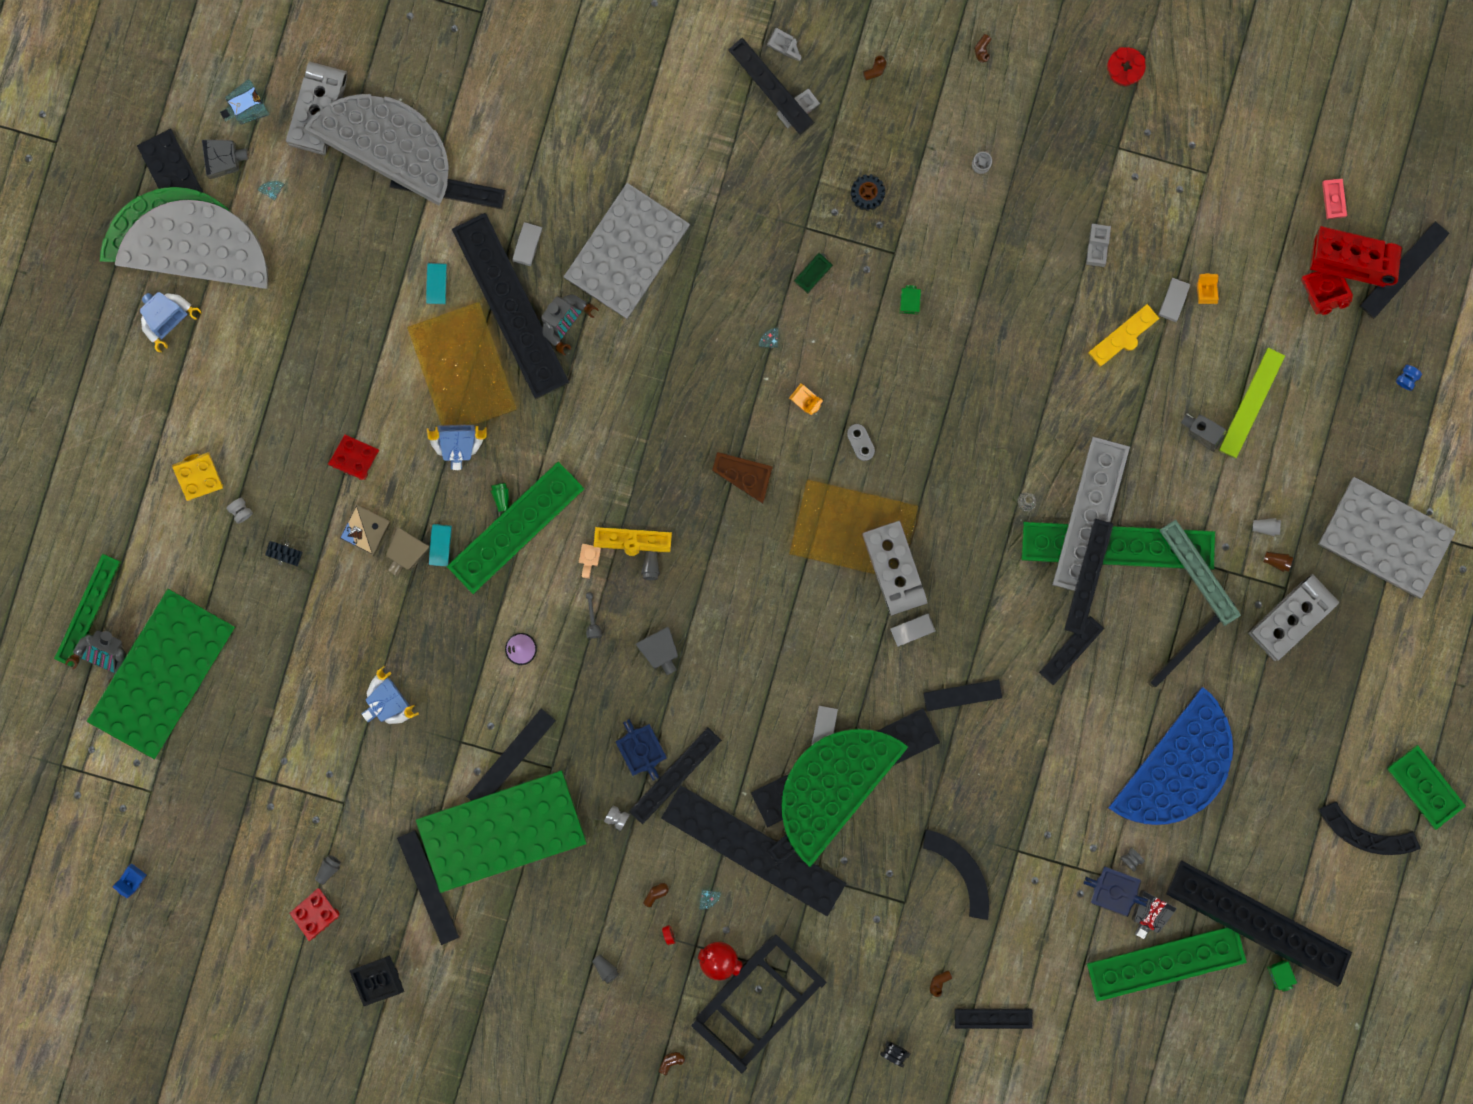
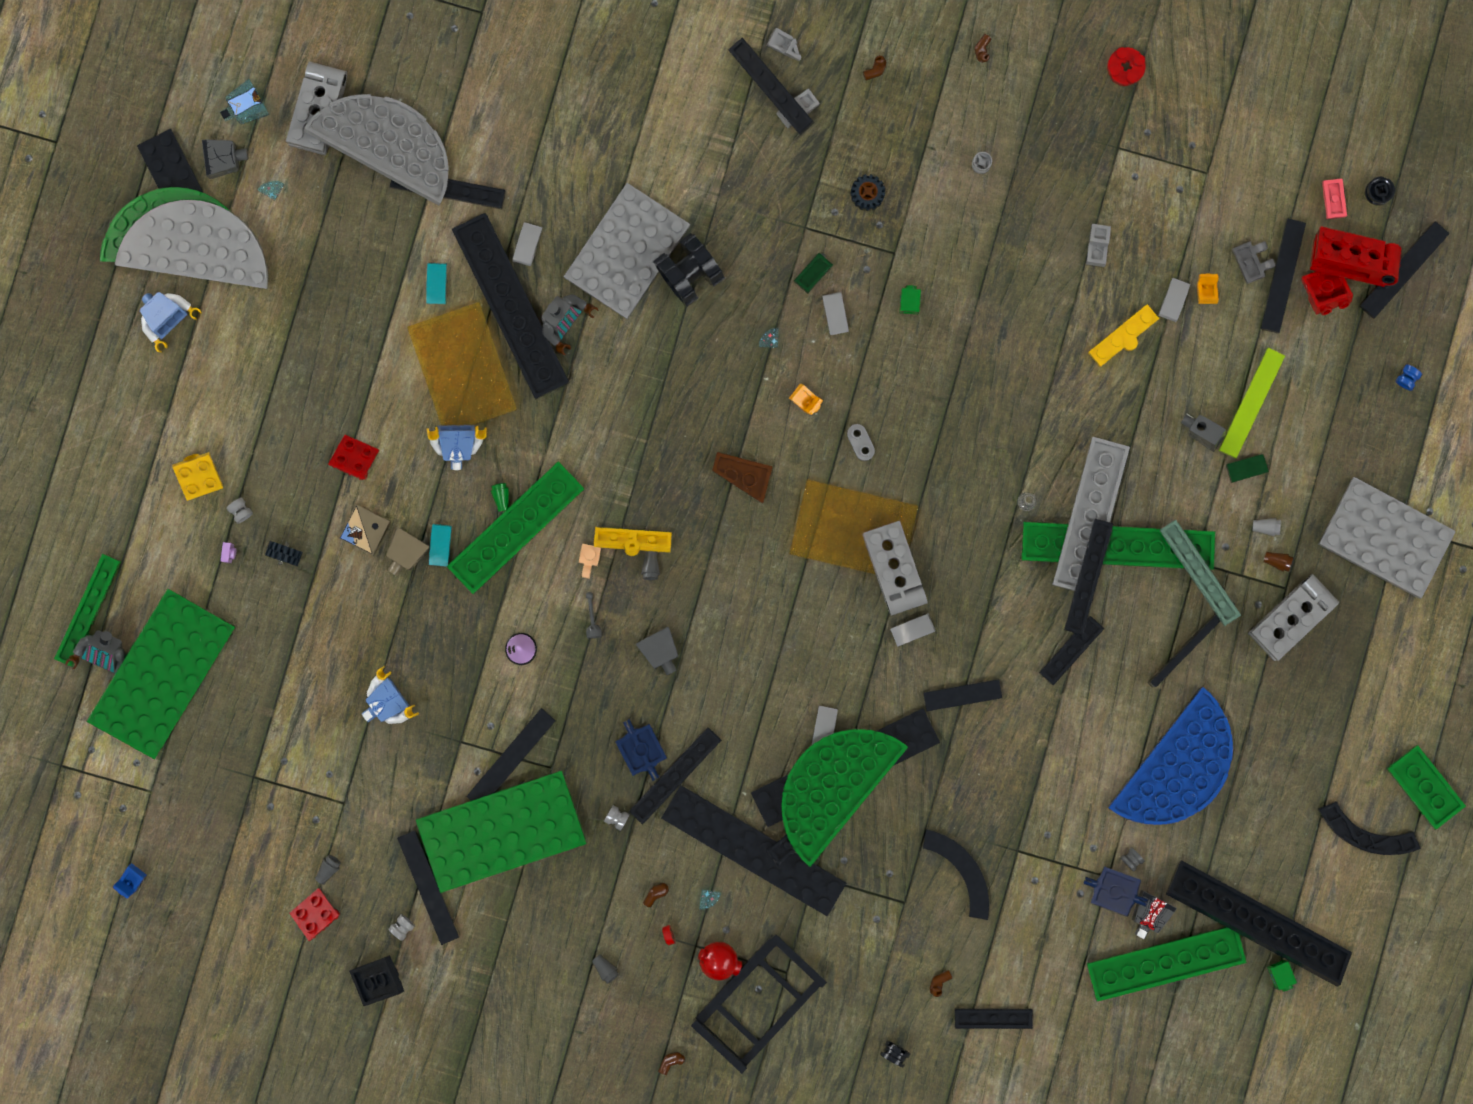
(228, 552): none -> lavender plate
(401, 927): none -> light grey wheel
(689, 269): none -> black piece
(835, 313): none -> light grey slope
(1247, 468): none -> dark green tile
(1249, 262): none -> flat silver plate
(1283, 275): none -> black tile
(1379, 191): none -> black wheel

